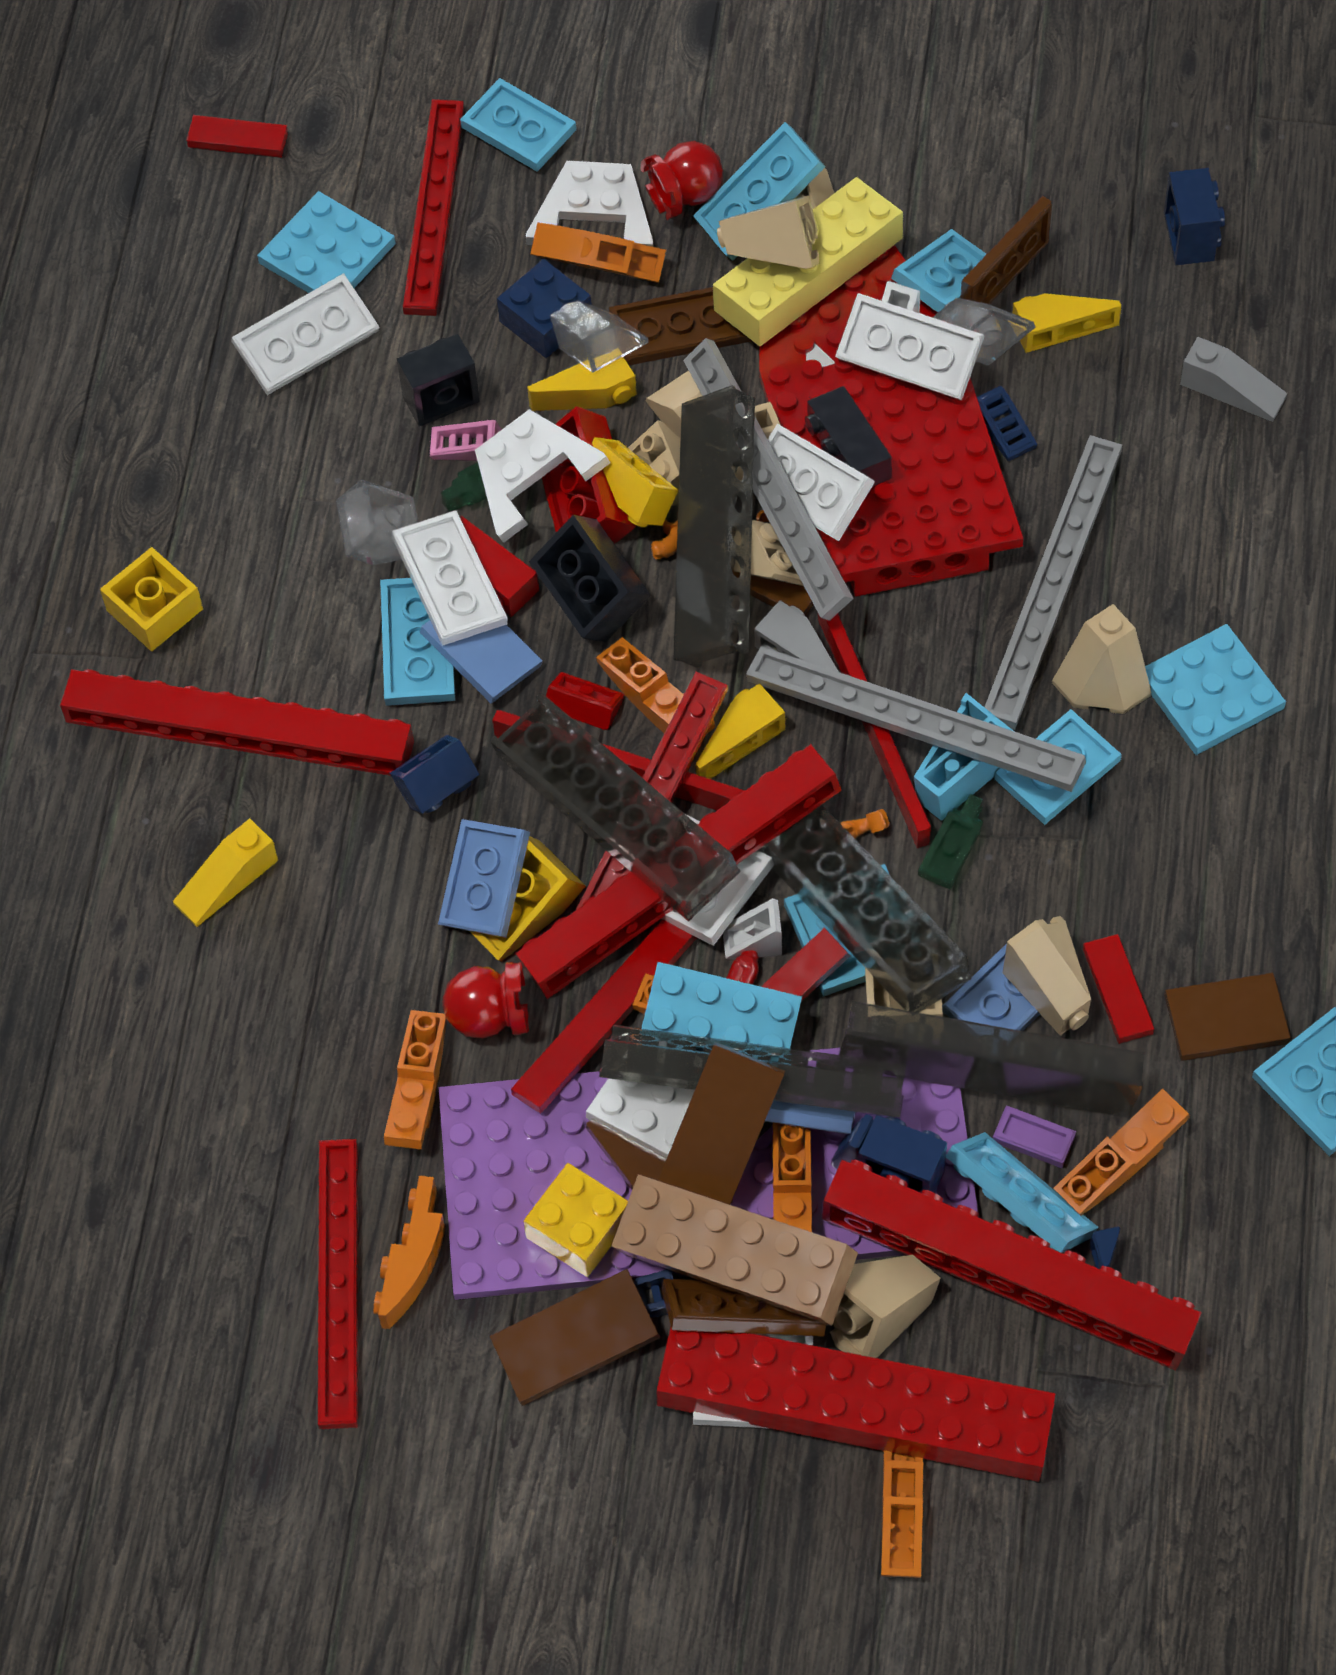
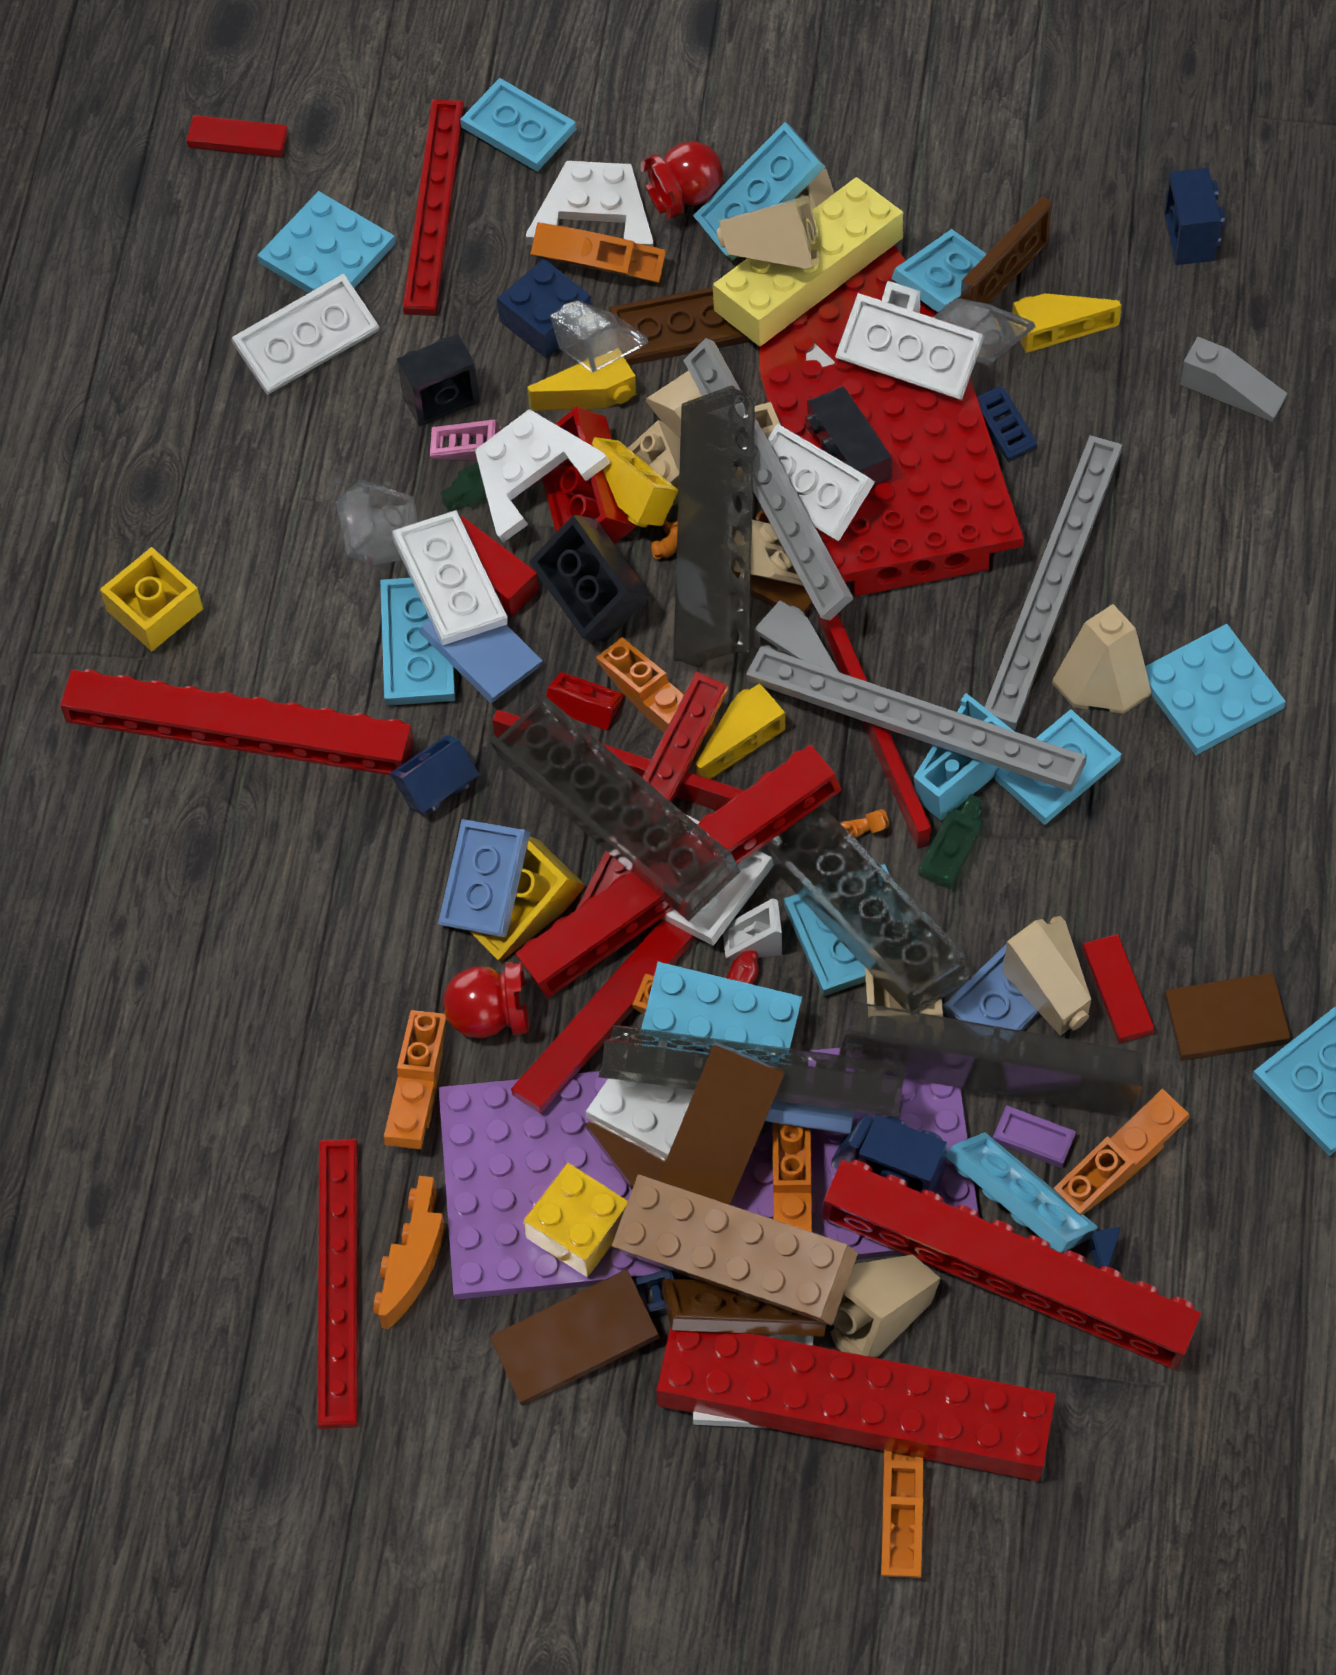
(227, 872): yellow slope -> none
(809, 966): red tile -> none

